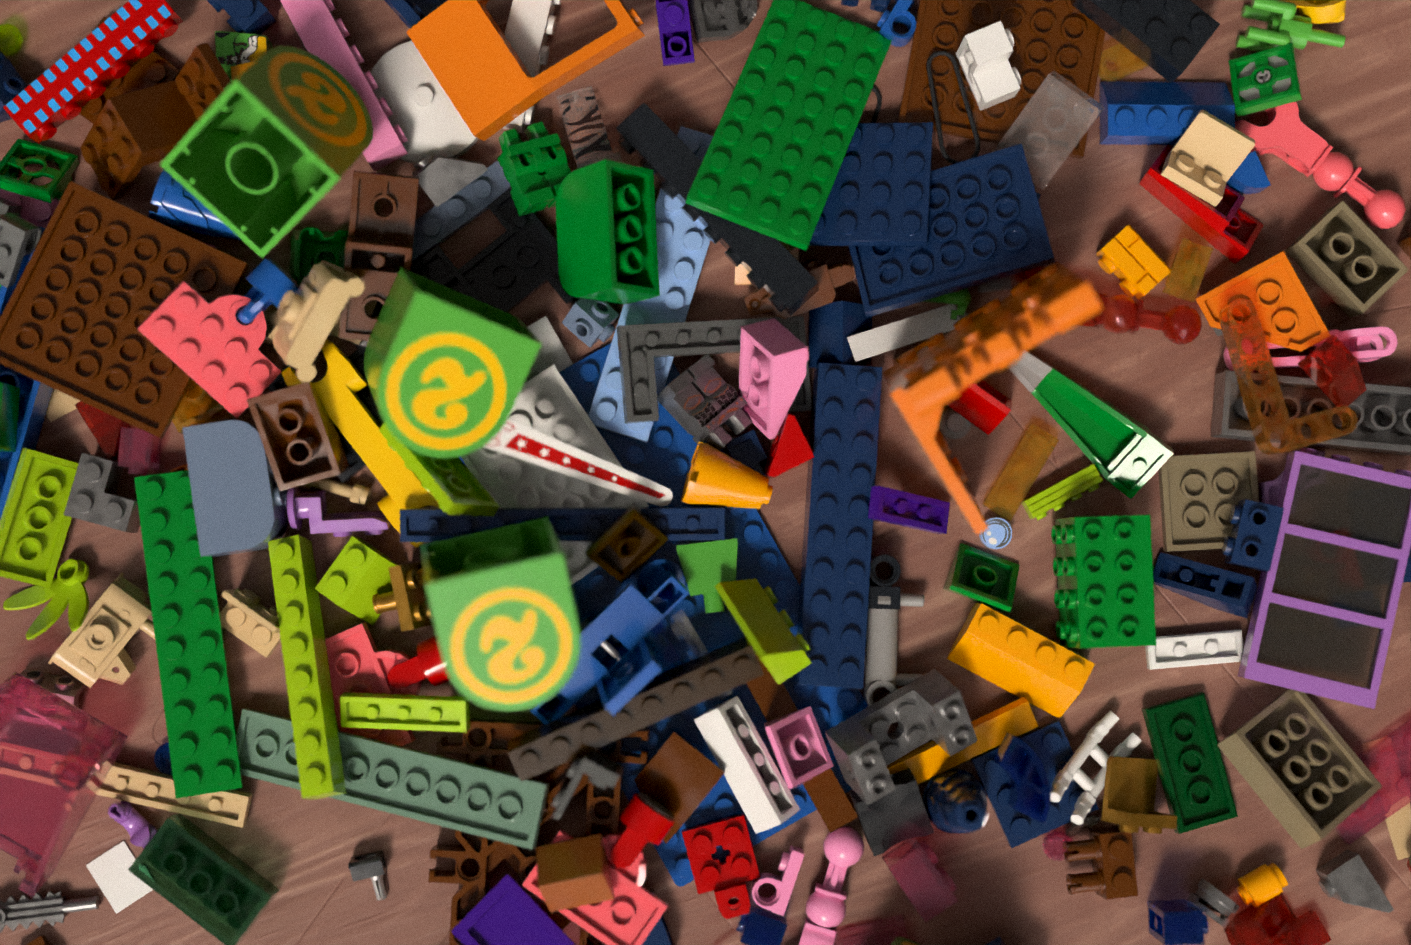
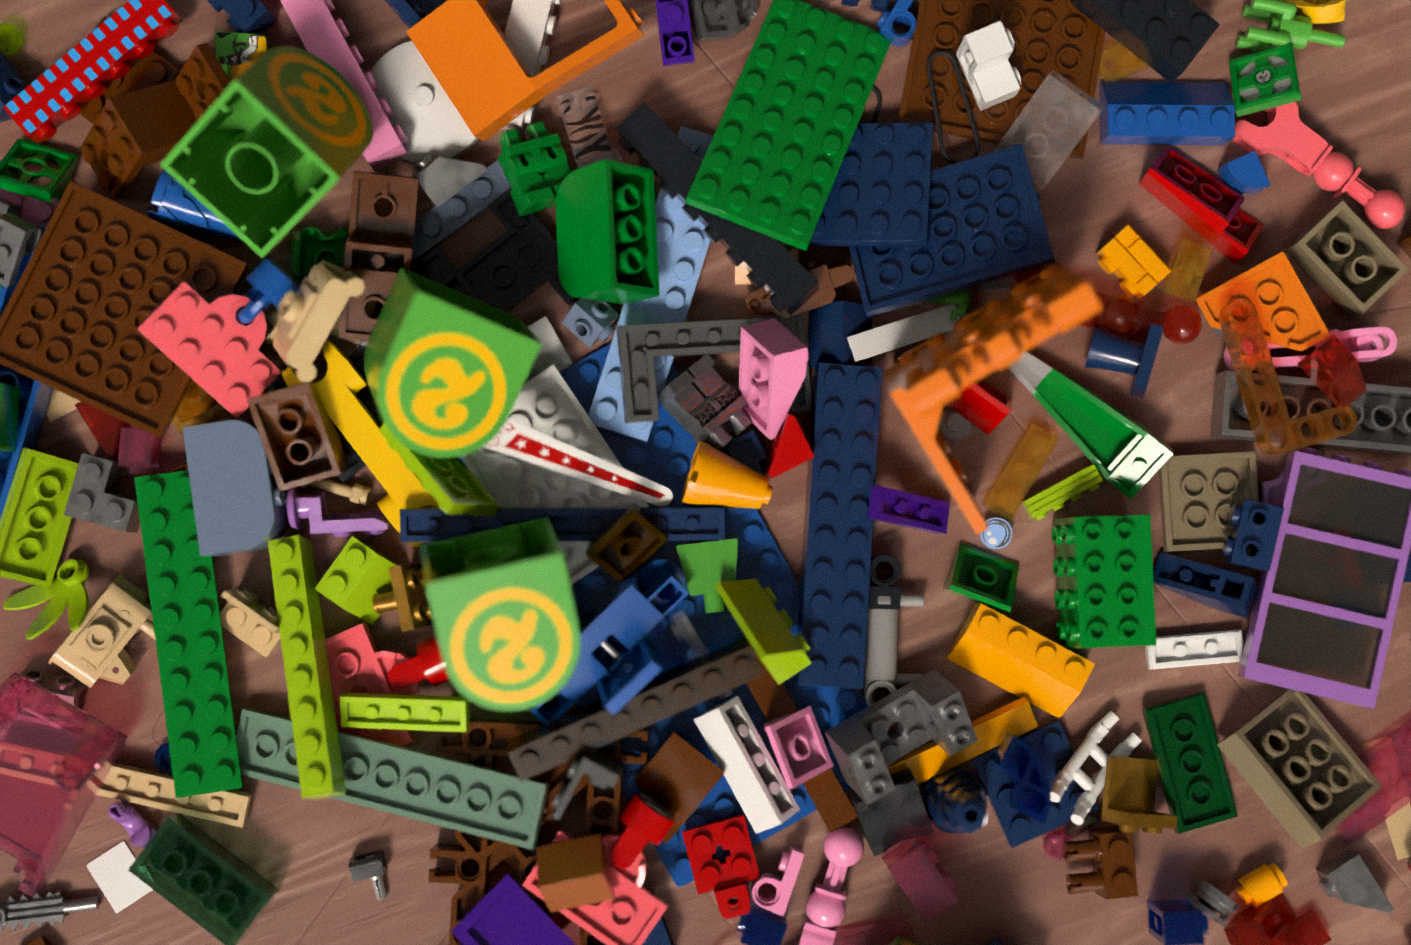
(1125, 355): none -> dark blue plant
(1207, 157): tan bracket -> none

